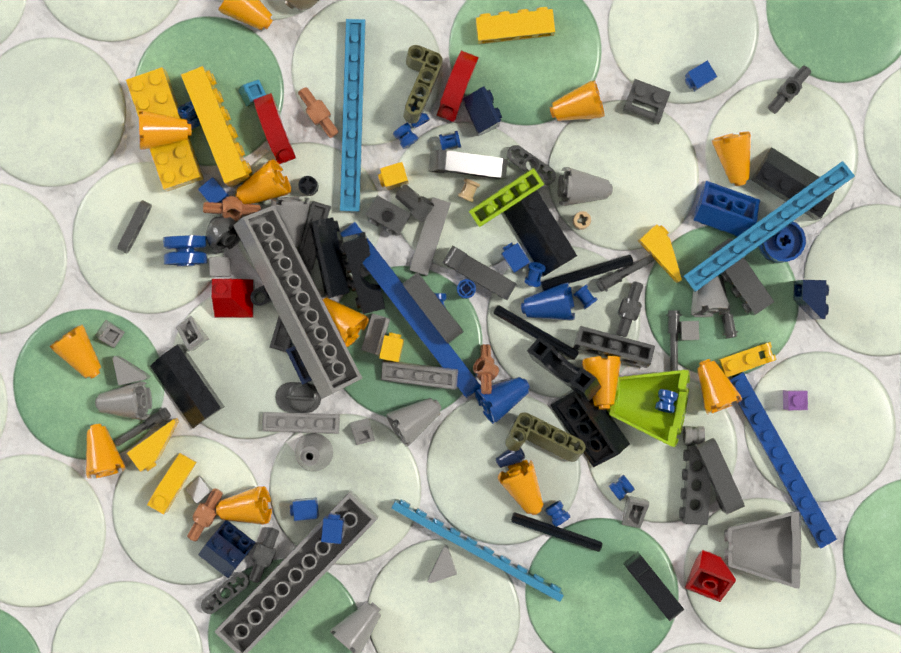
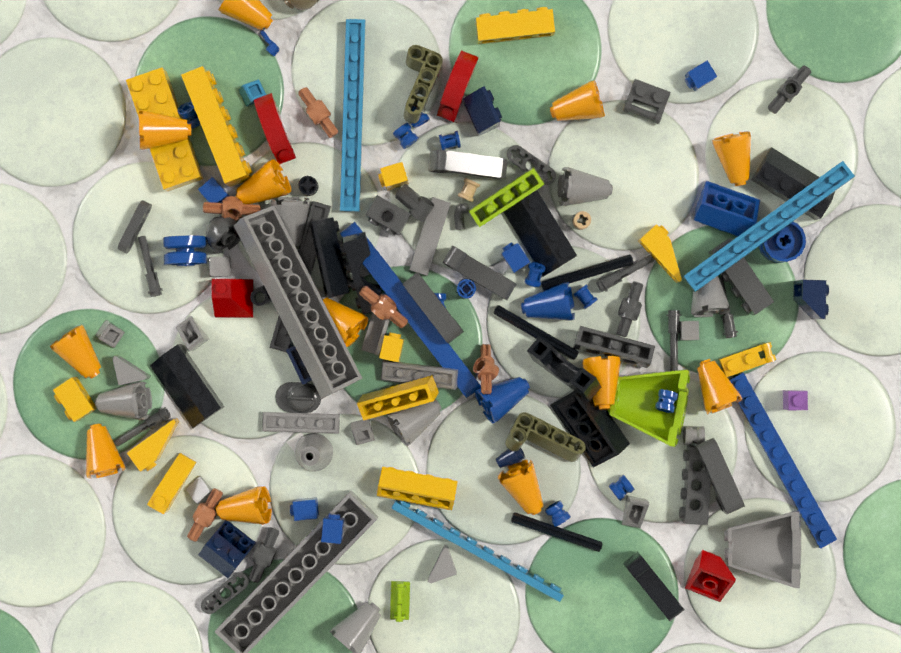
(74, 399): none -> yellow brick
(151, 276): none -> dark grey pin
(273, 49): none -> blue hand
(383, 307): none -> nougat axle
(398, 397): none -> yellow brick
(400, 600): none -> lime hinge
(417, 488): none -> yellow brick
(459, 217): none -> dark grey arm

